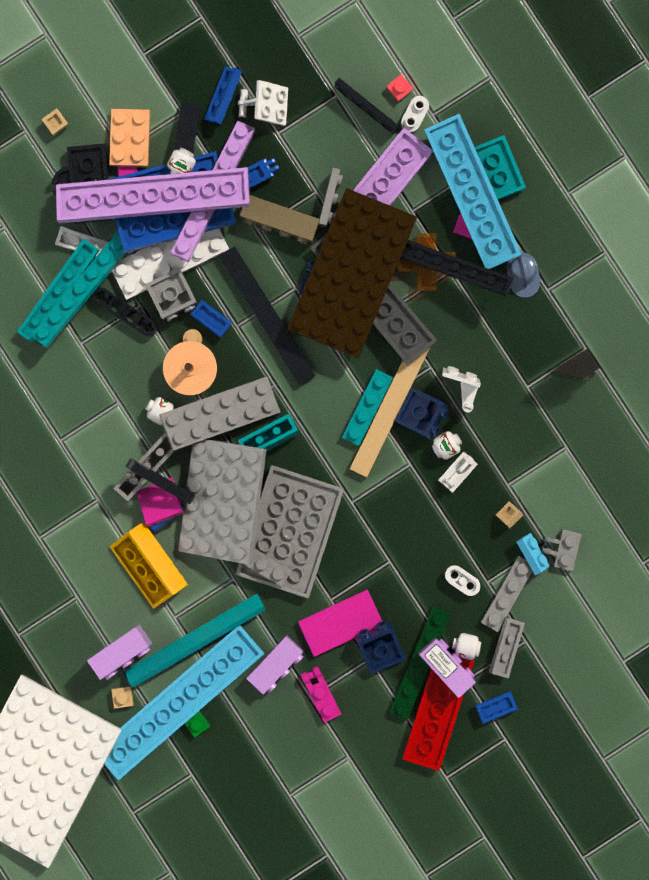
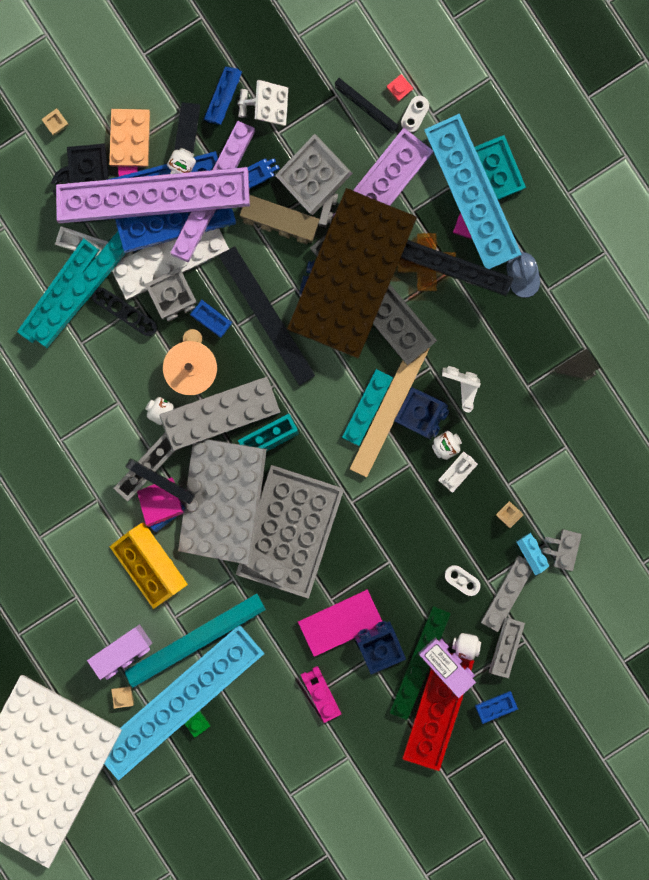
(275, 665): lavender brick -> none
(313, 174): none -> light grey plate

